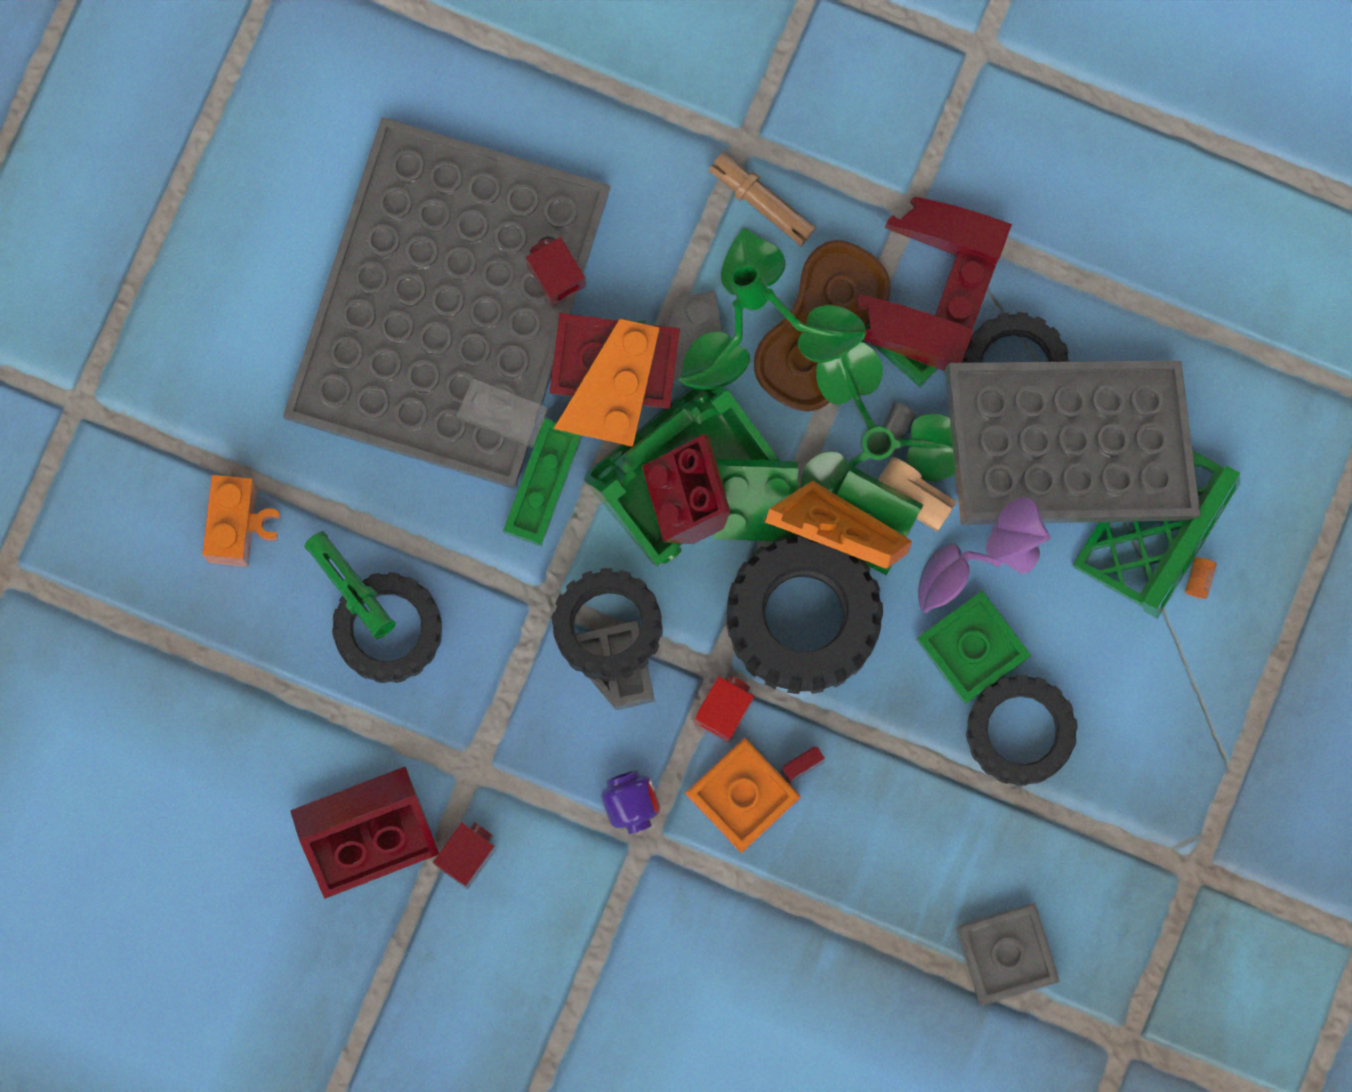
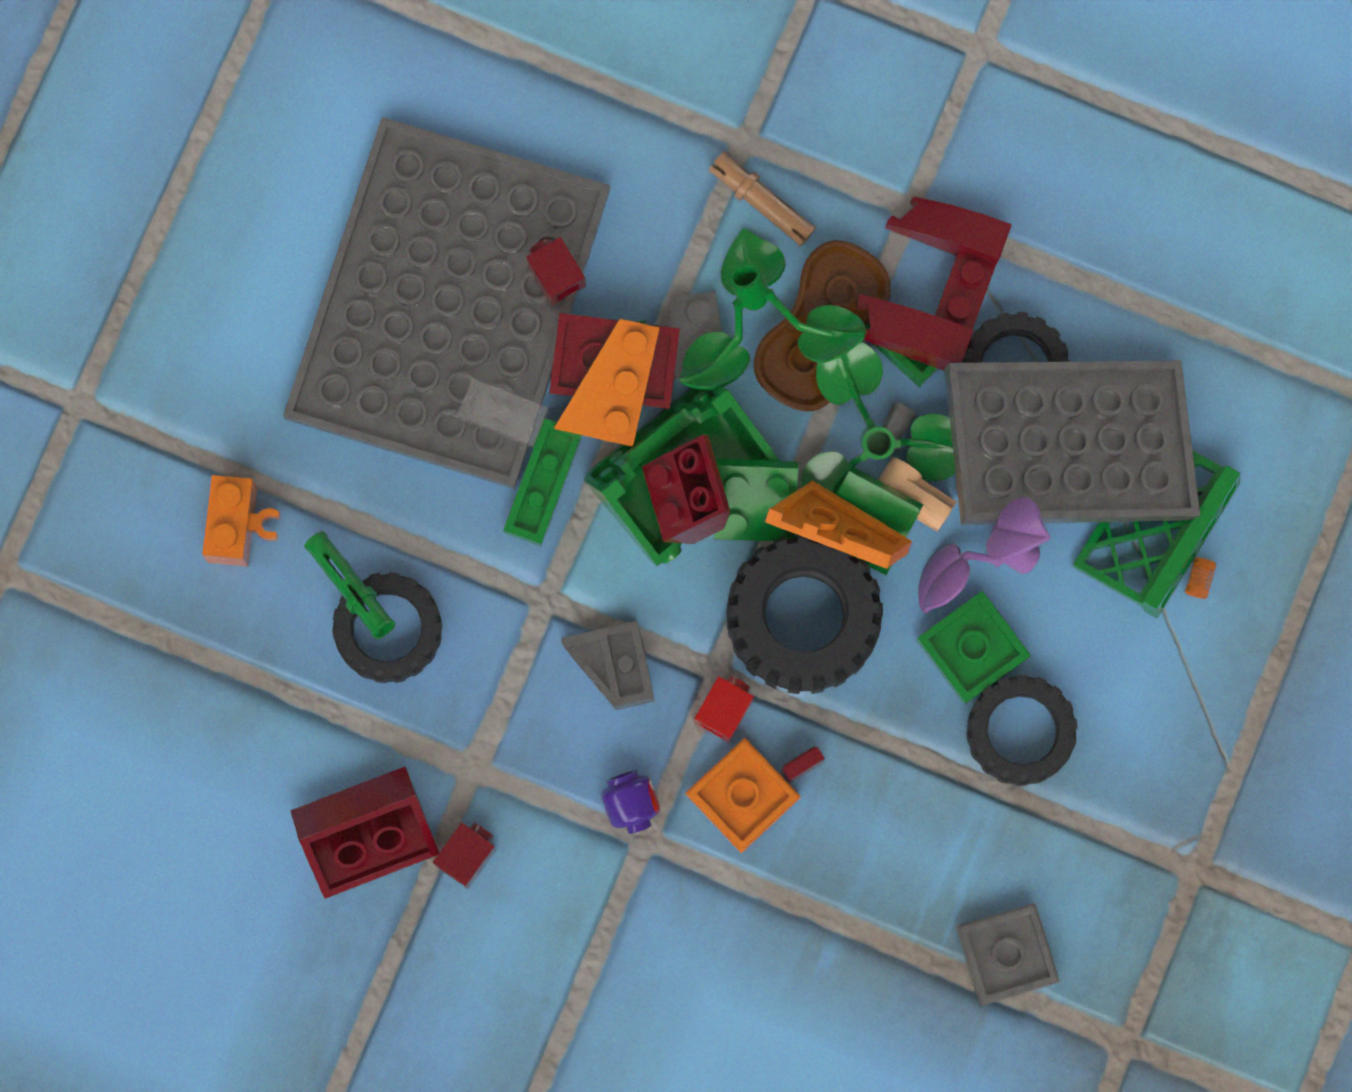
(598, 584): black tyre -> none

